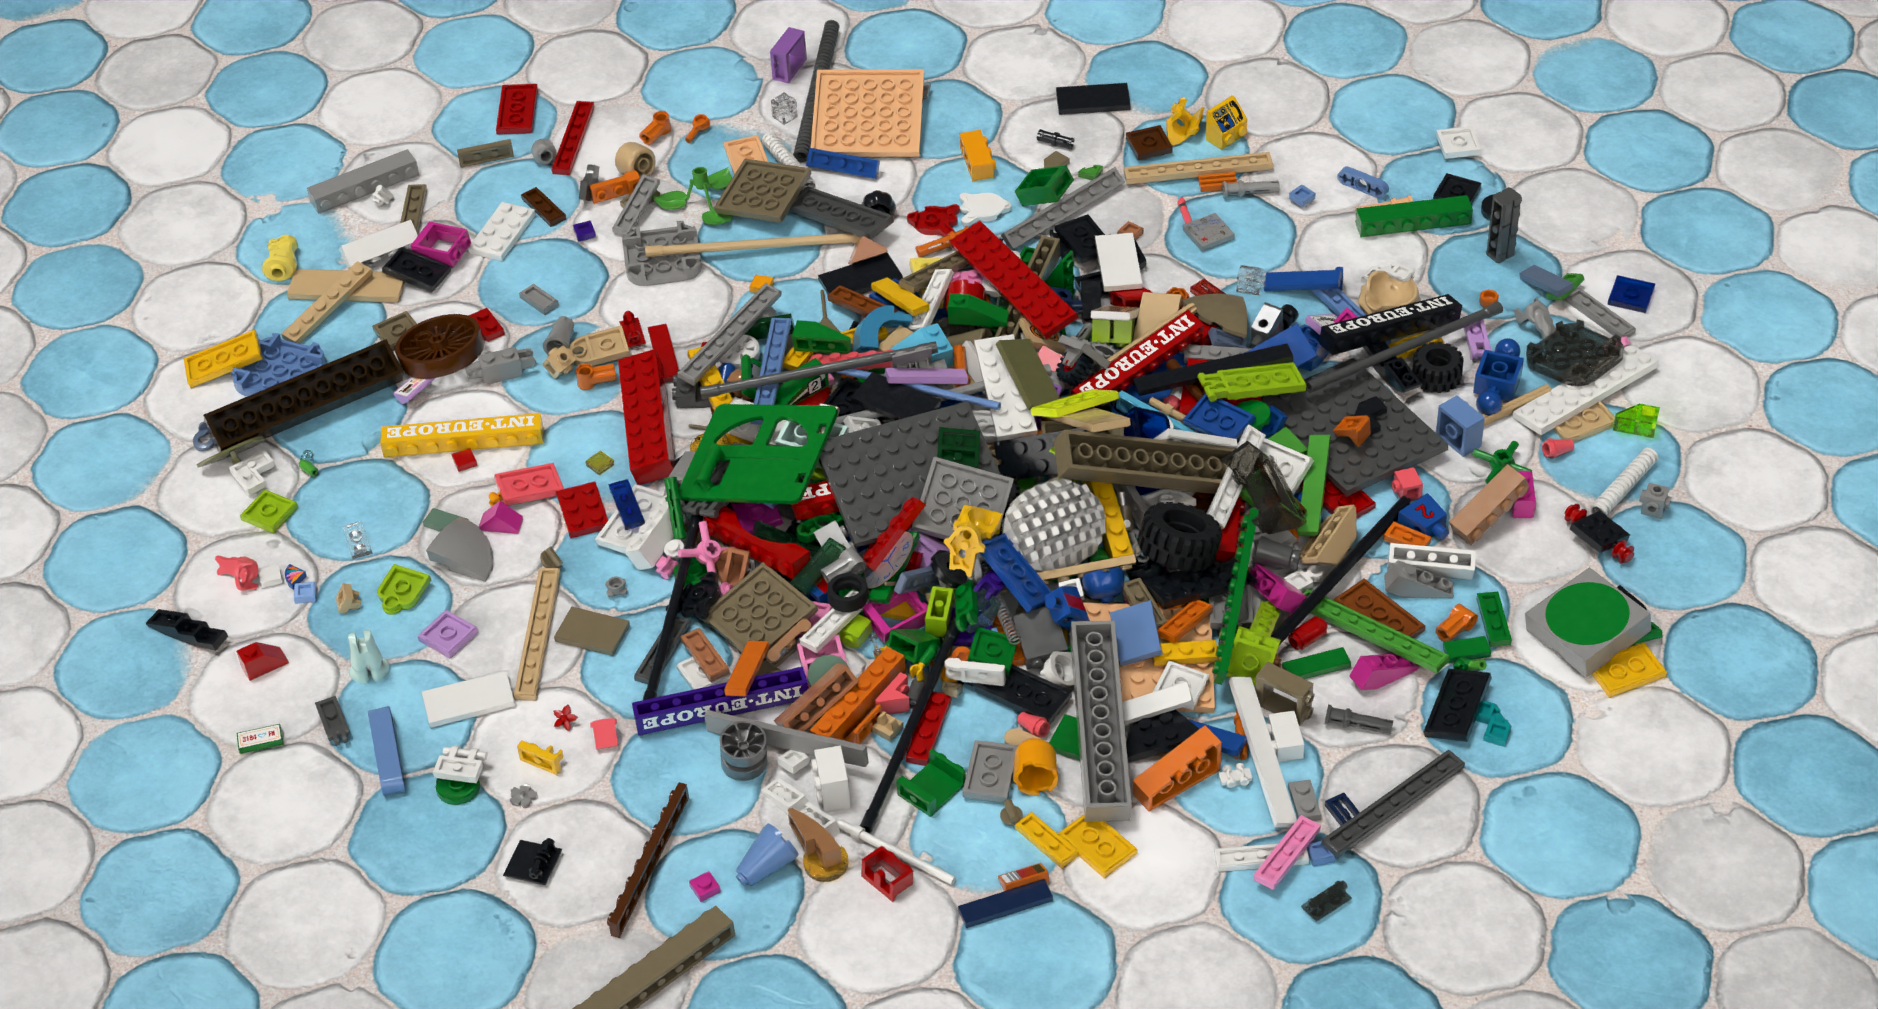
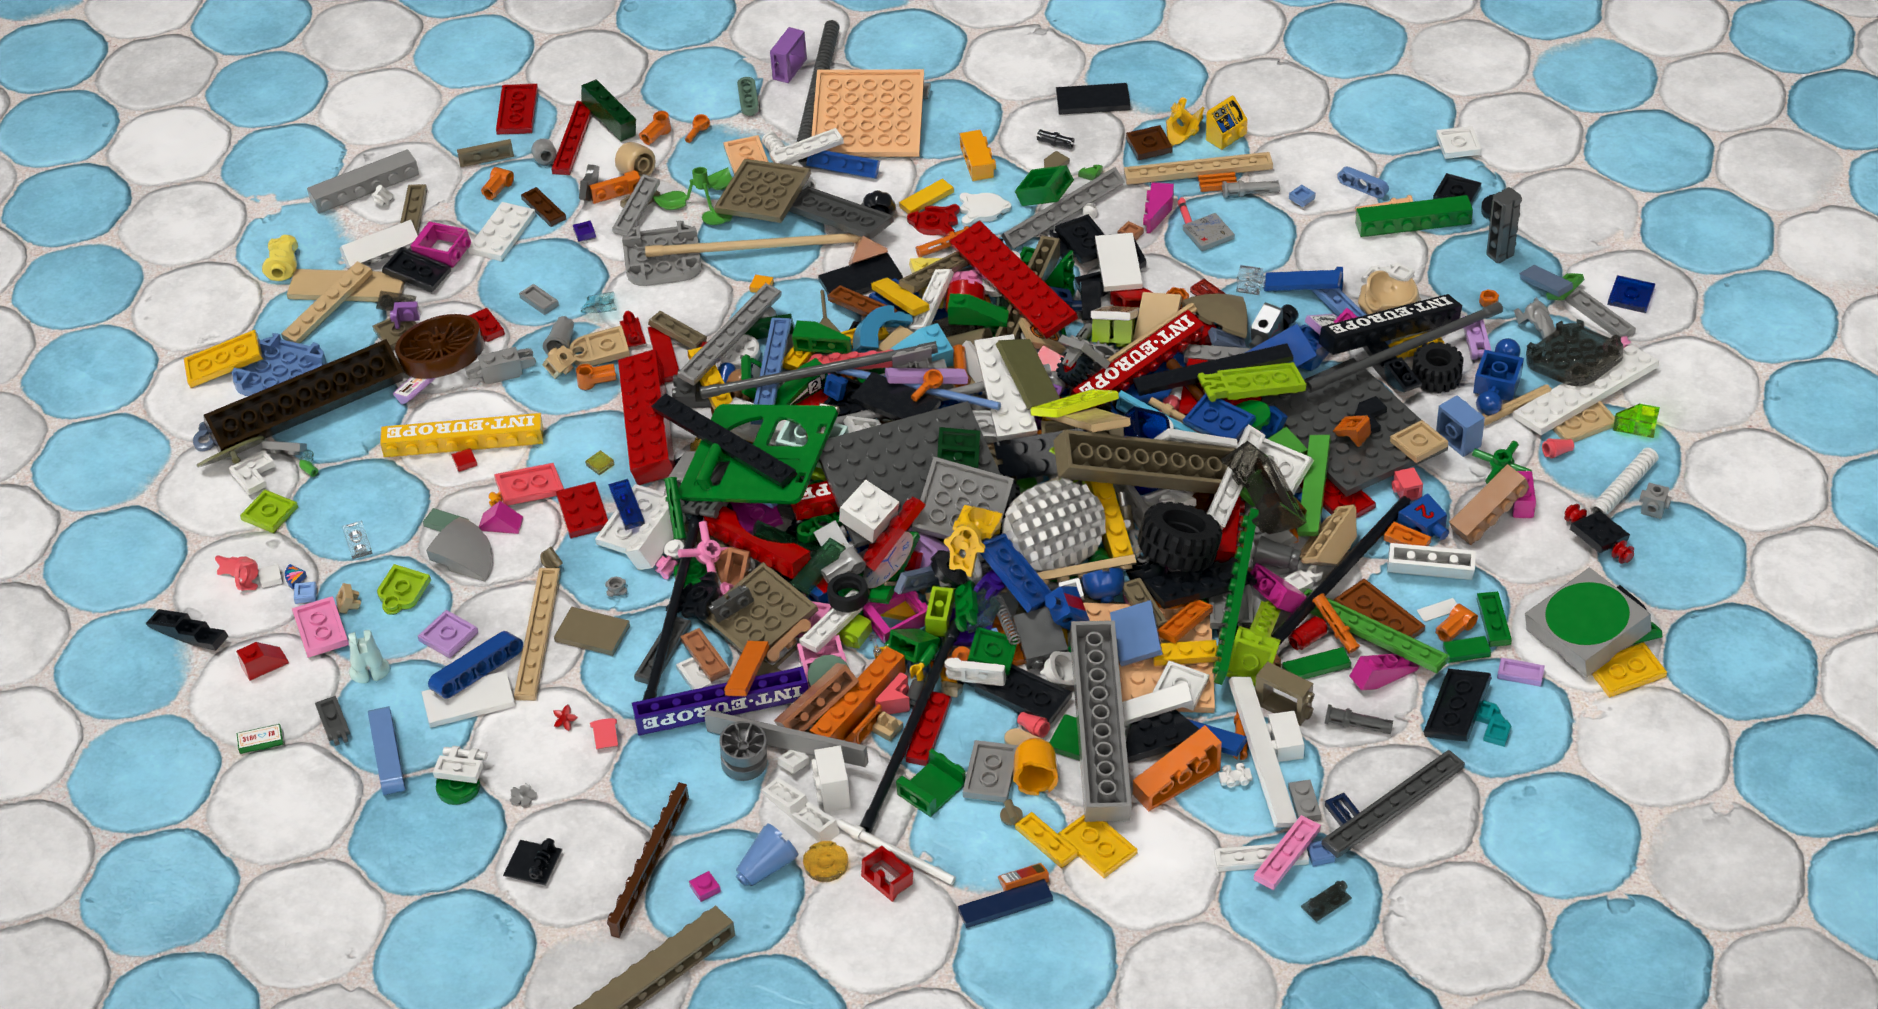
(291, 448): none -> light grey plate
(320, 626): none -> bright pink plate
(387, 299): none -> clear smoke hinge
(404, 312): none -> medium lavender bracket
(475, 664): none -> blue beam
(498, 180): none -> orange piece
(540, 758): yellow plate -> none
(600, 303): none -> clear light blue slope
(608, 110): none -> dark green brick
(677, 330): none -> dark tan tile
(730, 443): none -> black plate
(738, 599): none -> dark grey hinge
(748, 96): none -> sand green plate
(784, 108): clear brick -> none
(807, 147): none -> white tile
(814, 838): medium nougat slope -> none
(835, 387): none -> blue tile
(868, 511): none -> white brick
(926, 196): none -> yellow tile
(932, 379): none -> orange plate
(1090, 209): none -> white hinge
(1159, 204): none -> dark pink slope
(1341, 631): none -> orange pin
(1414, 582): light grey slope -> none
(1419, 441): none -> tan tile
(1437, 610): none -> white sticker
(1469, 664): arm -> none
(1521, 672): none -> lavender tile

